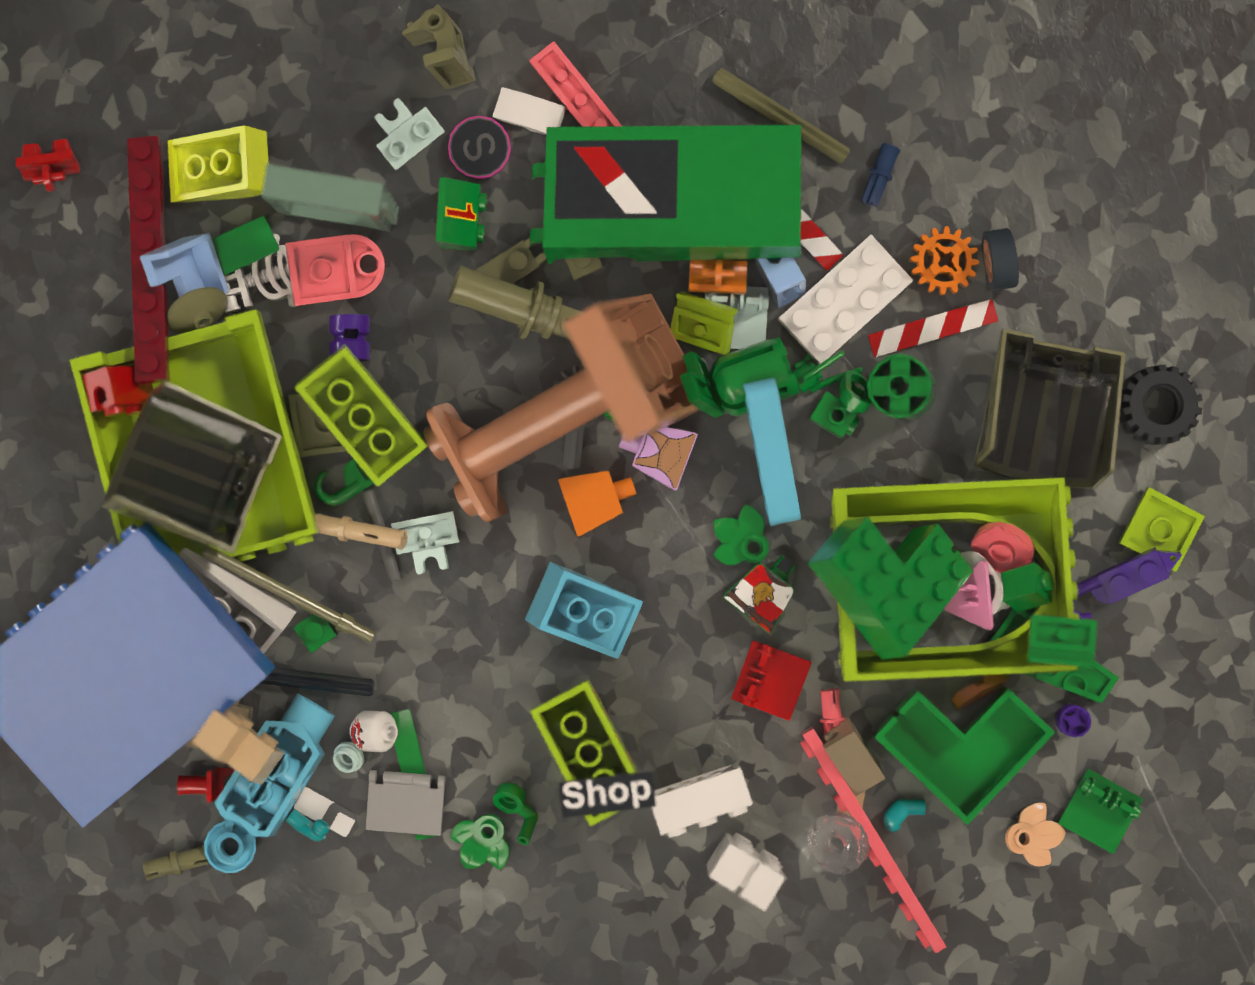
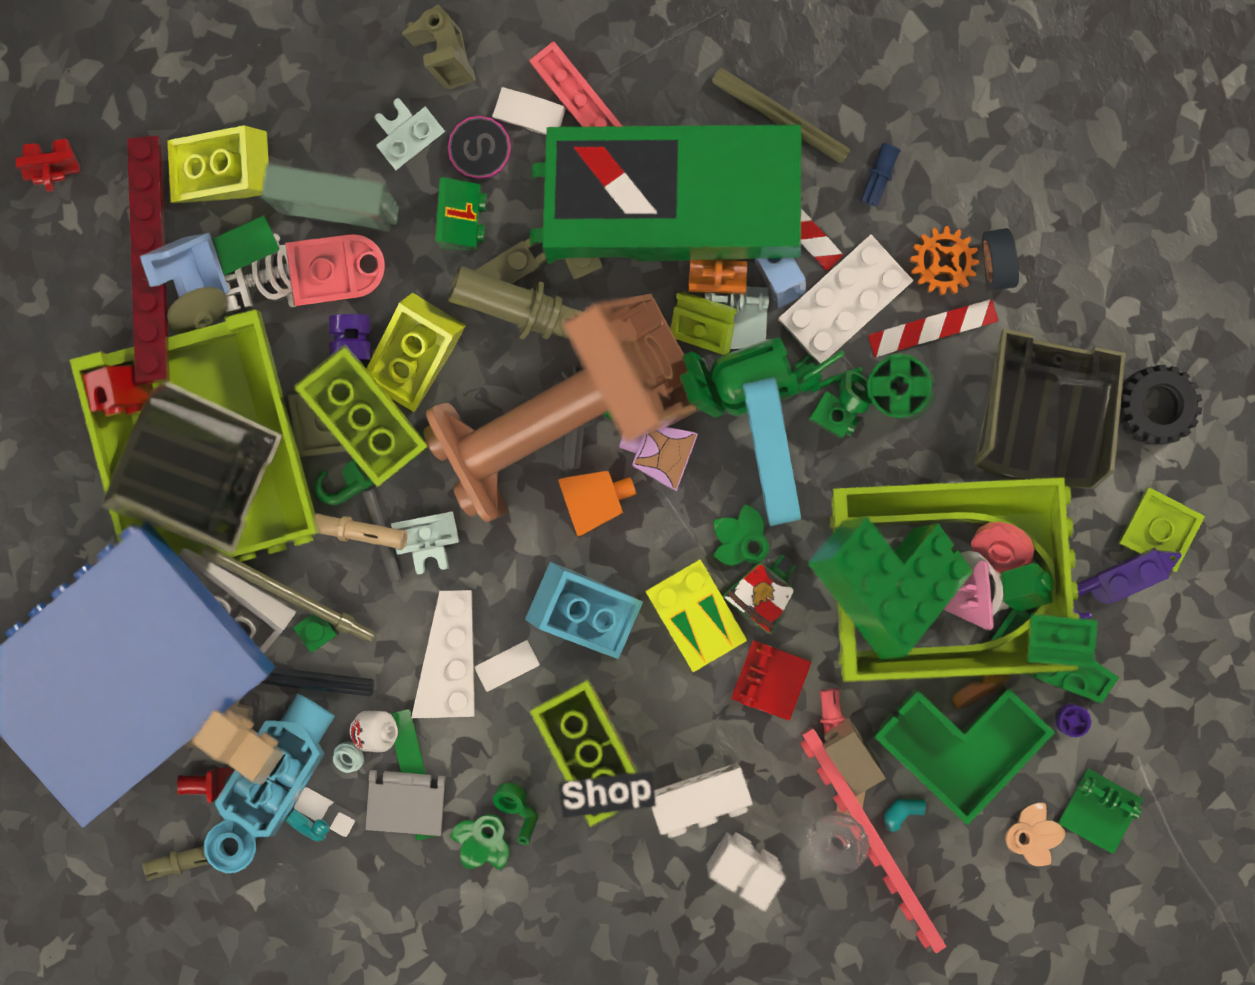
(414, 350): none -> neon yellow slope
(448, 665): none -> white wing
(506, 665): none -> white sticker
(696, 615): none -> neon yellow slope

